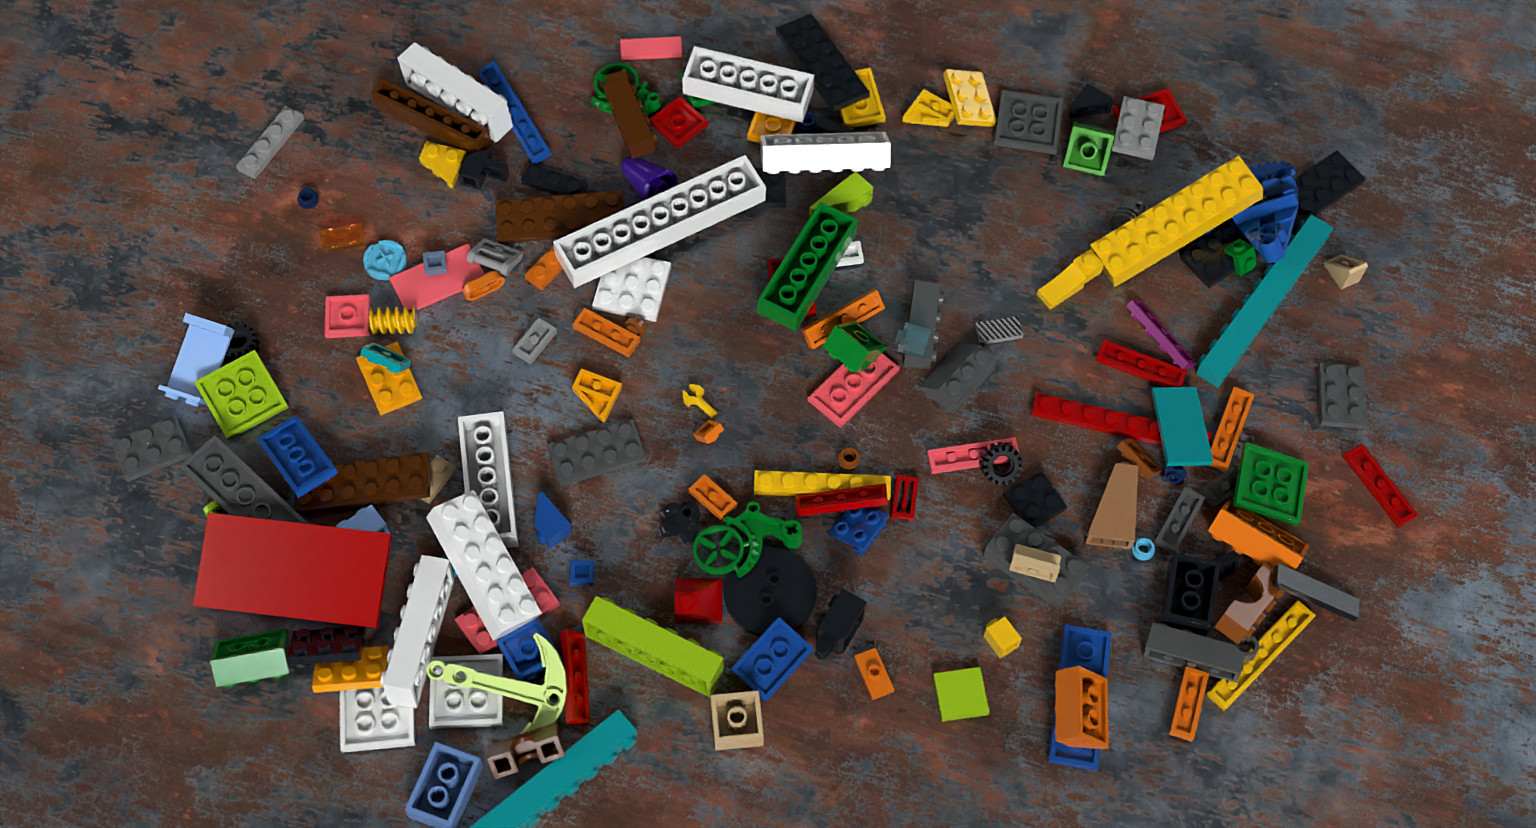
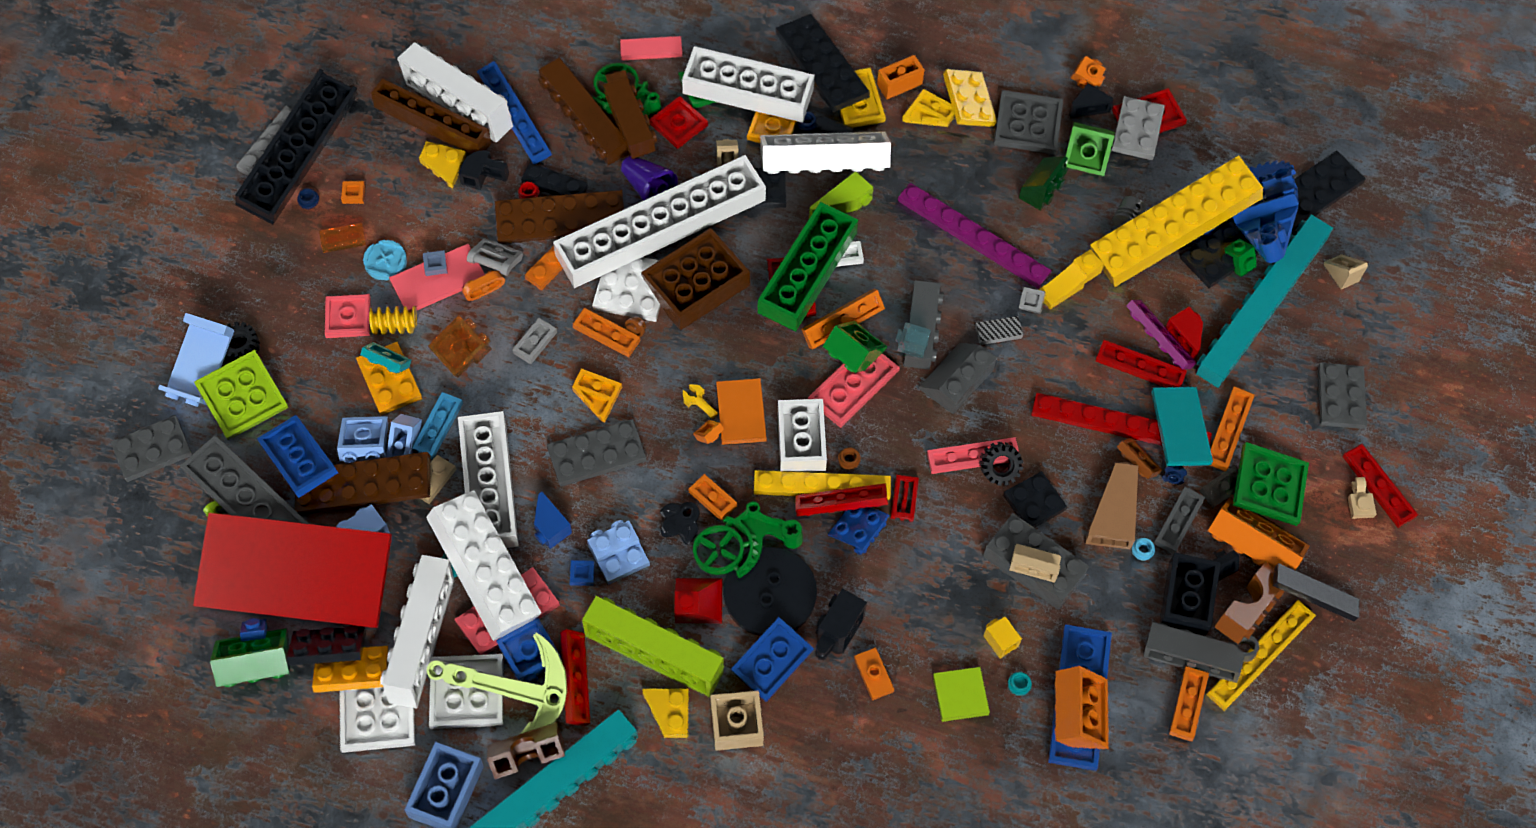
(253, 629): none -> blue plate
(295, 147): none -> black tile
(353, 192): none -> orange plate
(362, 438): none -> light blue plate
(403, 435): none -> light blue slope
(437, 425): none -> dark azure plate
(460, 345): none -> clear orange plate
(528, 187): none -> red plate
(583, 111): none -> reddish brown brick
(617, 551): none -> light blue plate
(669, 710): none -> yellow wing
(696, 278): none -> reddish brown slope
(726, 151): none -> tan slope
(741, 411): none -> orange tile
(802, 435): none -> white brick
(900, 77): none -> orange brick
(974, 235): none -> magenta plate
(1019, 683): none -> teal plate
(1032, 300): none -> light grey plate
(1044, 181): none -> dark green slope
(1089, 72): none -> orange brick
(1187, 330): none -> red slope
(1360, 503): none -> tan plate

